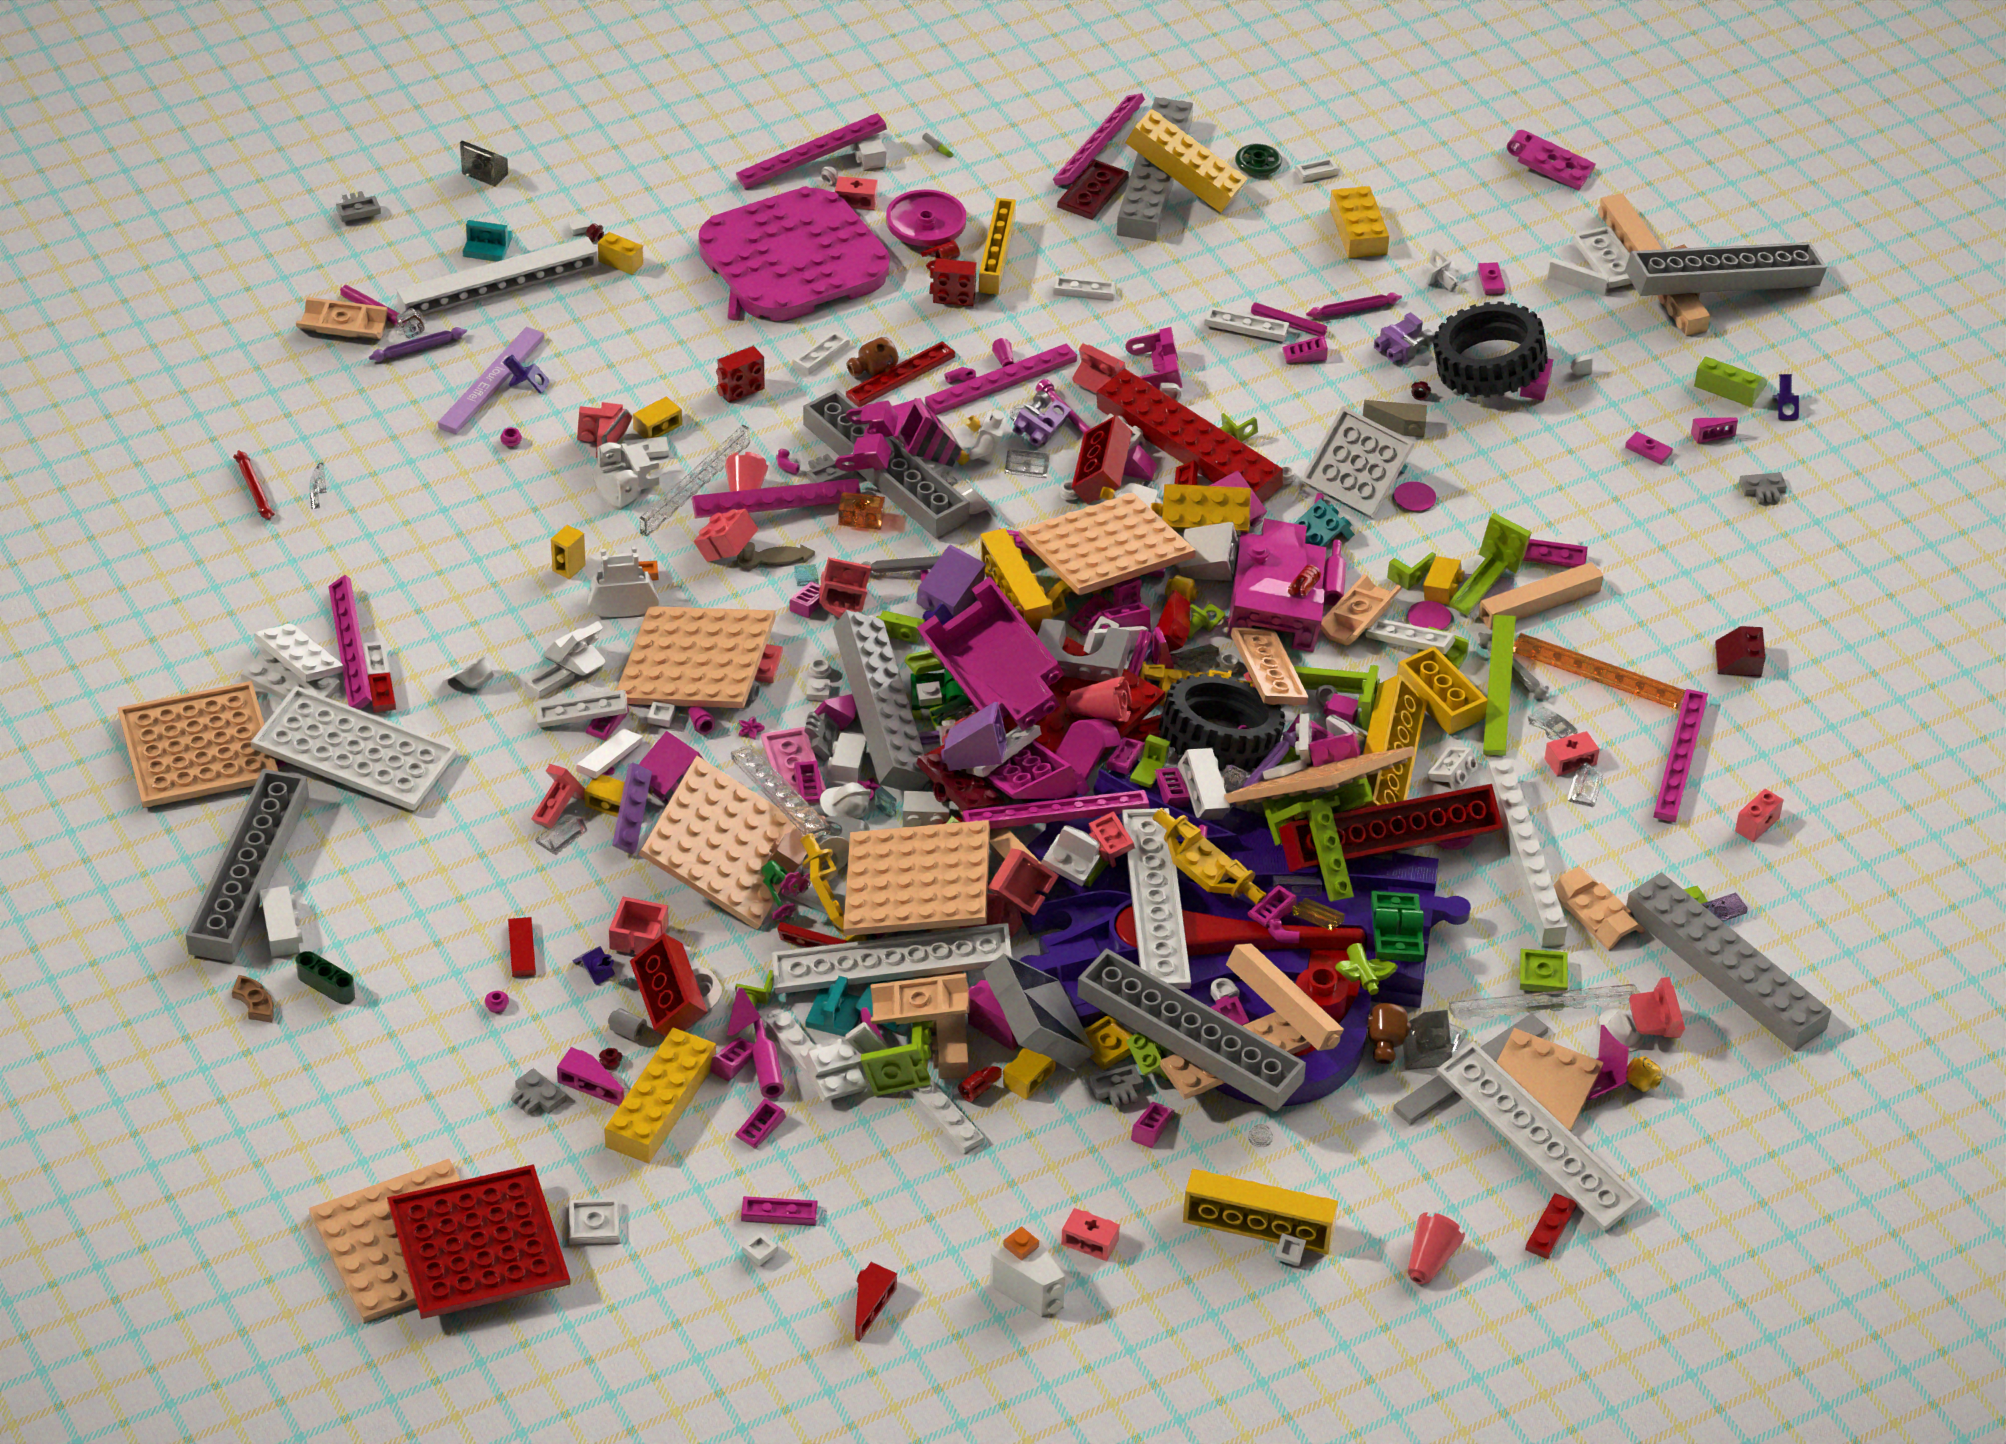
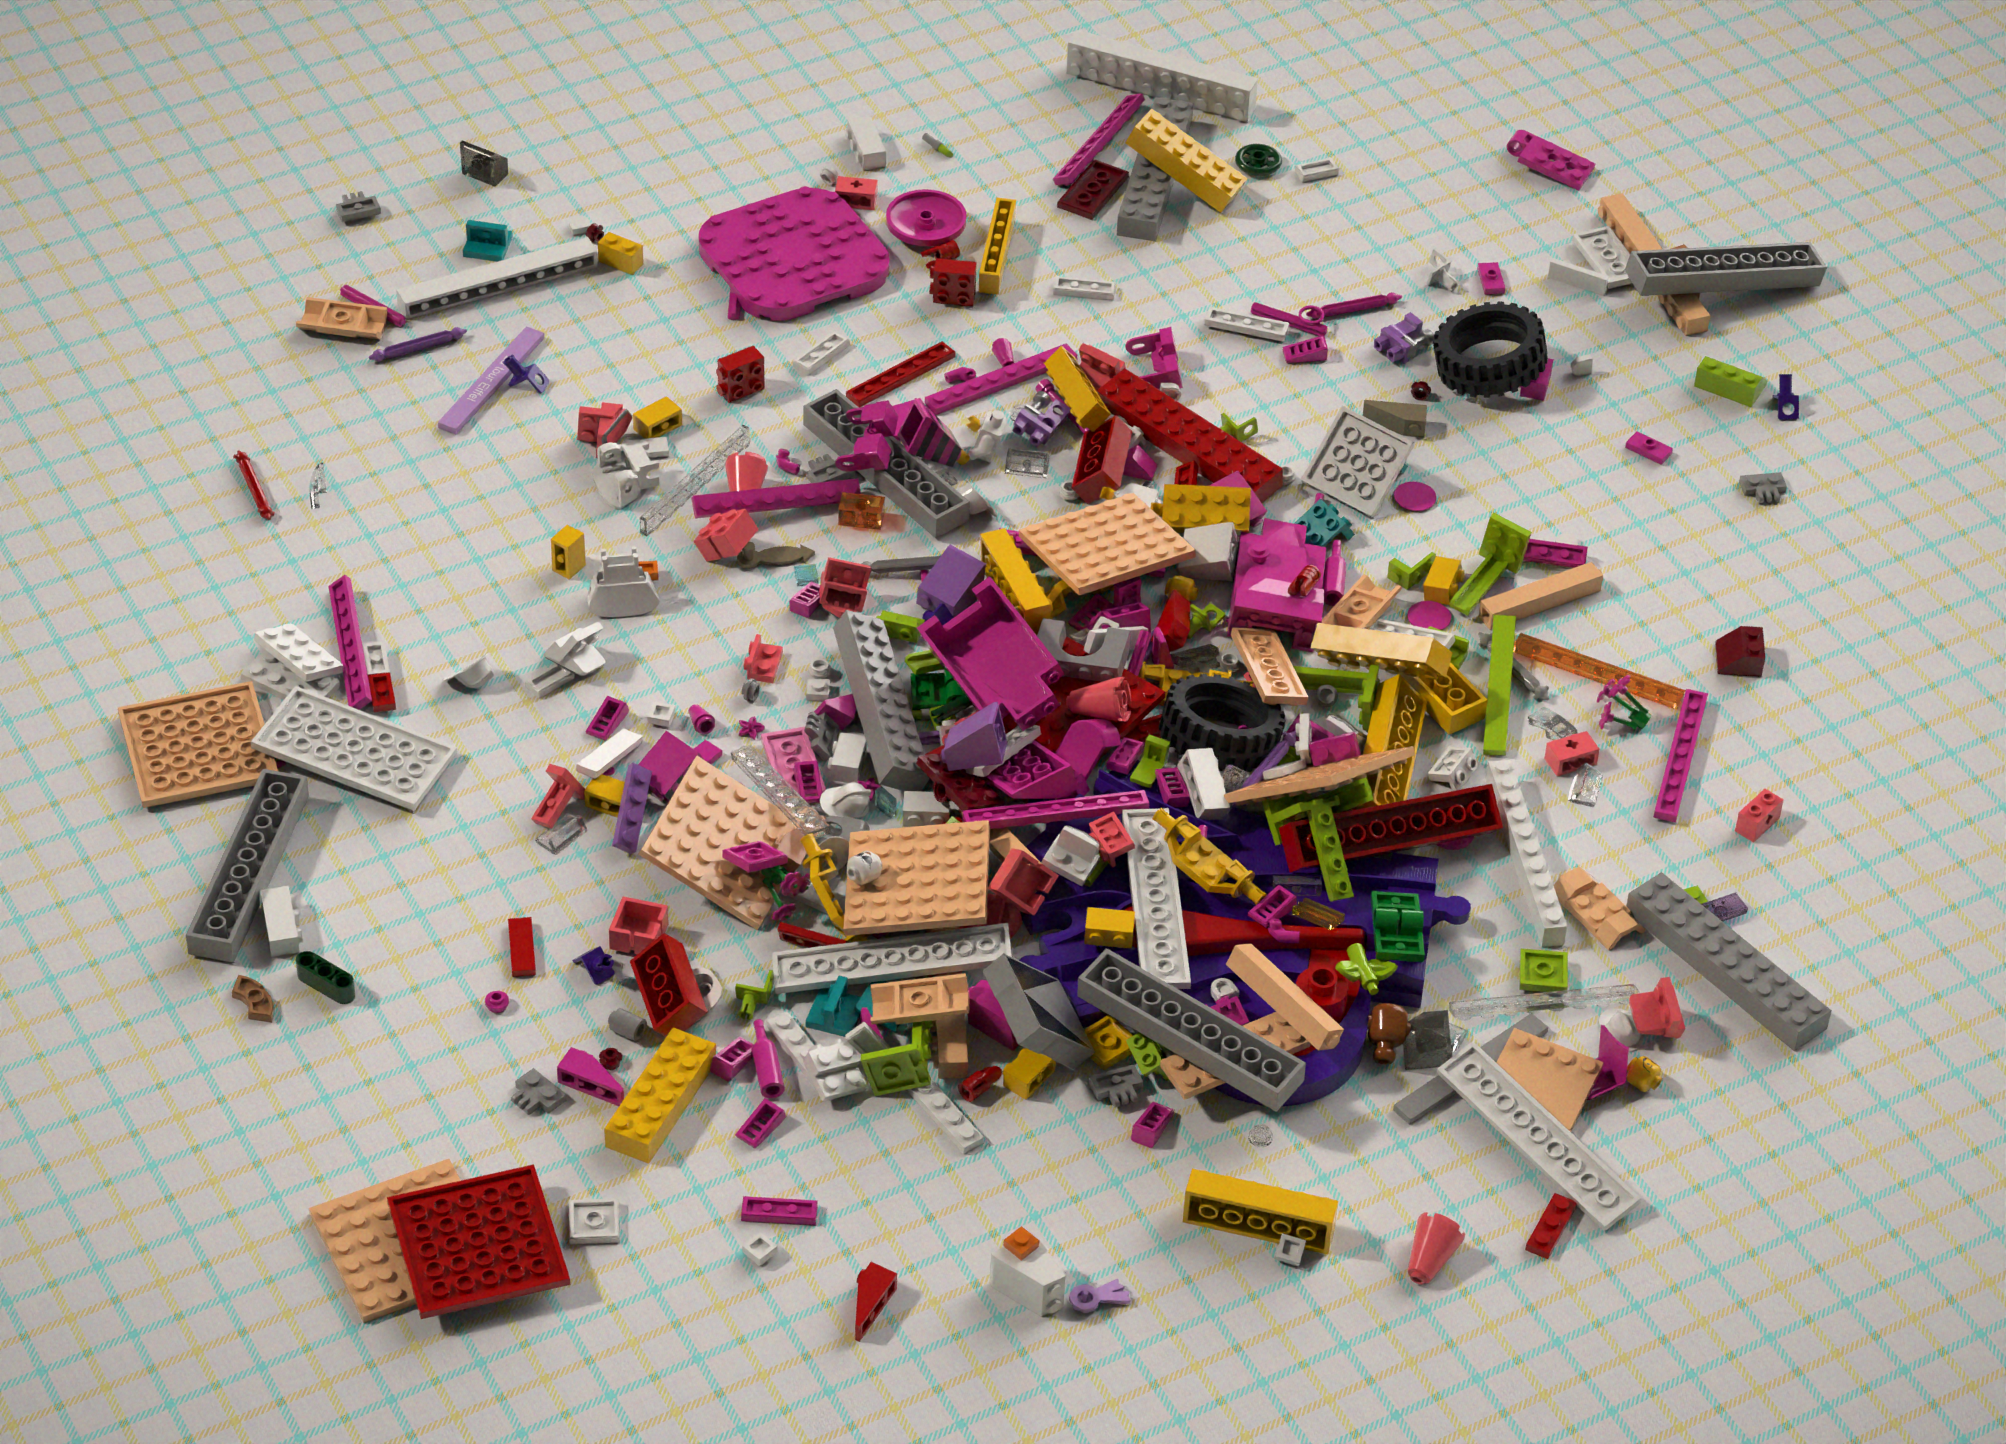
(410, 323): clear head -> none
(511, 437): dark pink plate -> none
(582, 708): white plate -> none
(696, 656): light nougat plate -> none
(709, 751): none -> dark pink tile
(742, 1013): dark pink slope -> none
(754, 856): none -> dark pink tile
(811, 151): dark pink plate -> none
(864, 867): none -> white head
(874, 358): dark orange piece -> none
(929, 693): white plate -> none
(1076, 389): none -> yellow brick
(1080, 636): none -> white tile
(1087, 1298): none -> lavender piece
(1090, 1234): coral brick -> none
(1109, 927): none -> yellow brick
(1161, 75): none -> white brick
(1311, 322): none -> dark pink piece
(1342, 707): dark pink brick -> none
(1359, 222): yellow brick -> none
(1387, 649): none -> yellow brick
(1639, 715): none -> plant
(1706, 428): dark pink slope -> none

